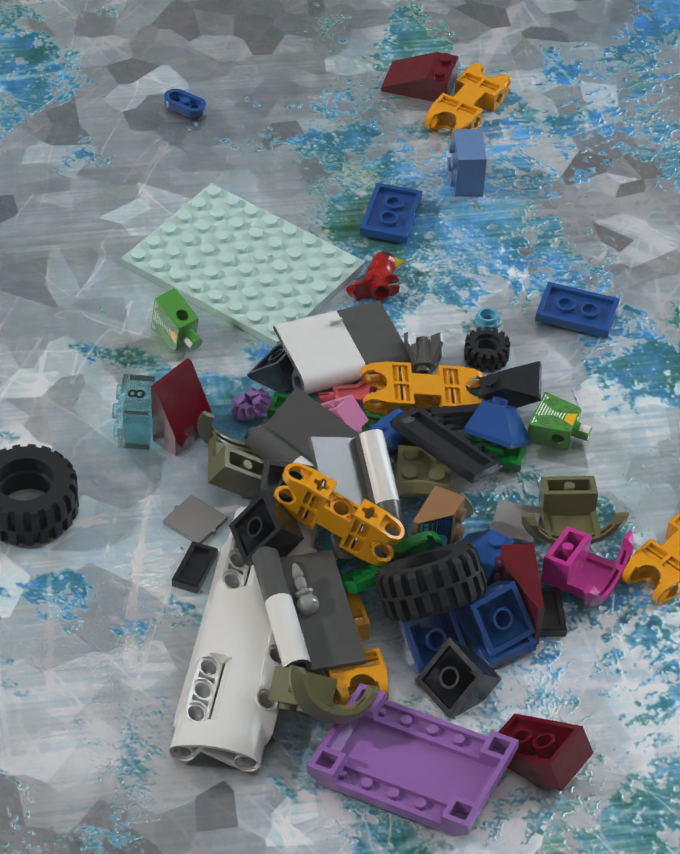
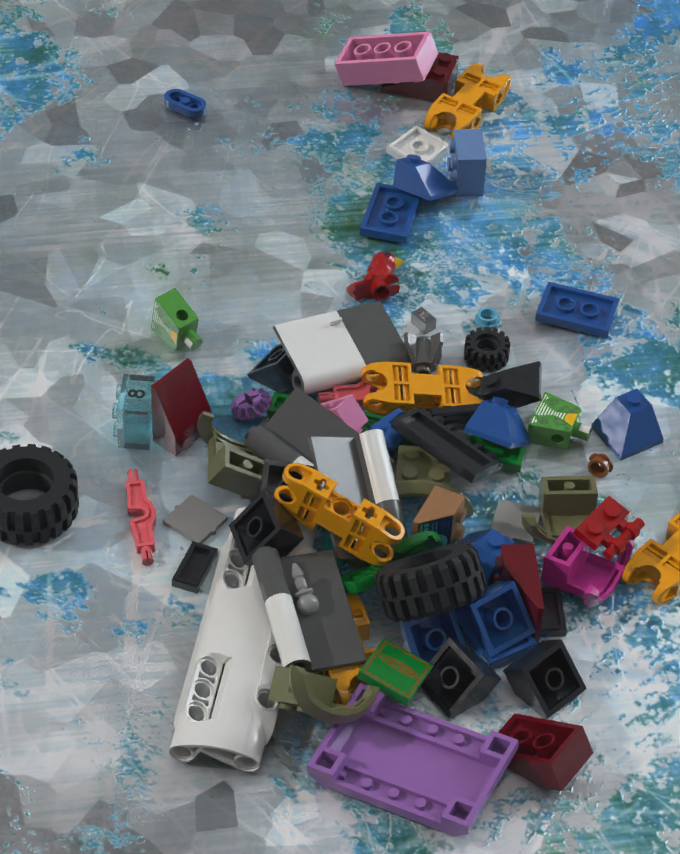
(143, 526): none -> coral piece
(242, 263): light aqua plate -> none
(386, 58): none -> bright pink brick
(395, 671): none -> green tile
(420, 143): none -> white tile
(421, 179): none -> blue slope
(423, 320): none -> flat silver piece
(545, 677): none -> black slope
(599, 465): none -> dark orange plate
(602, 522): none -> red plate
(628, 425): none -> blue slope

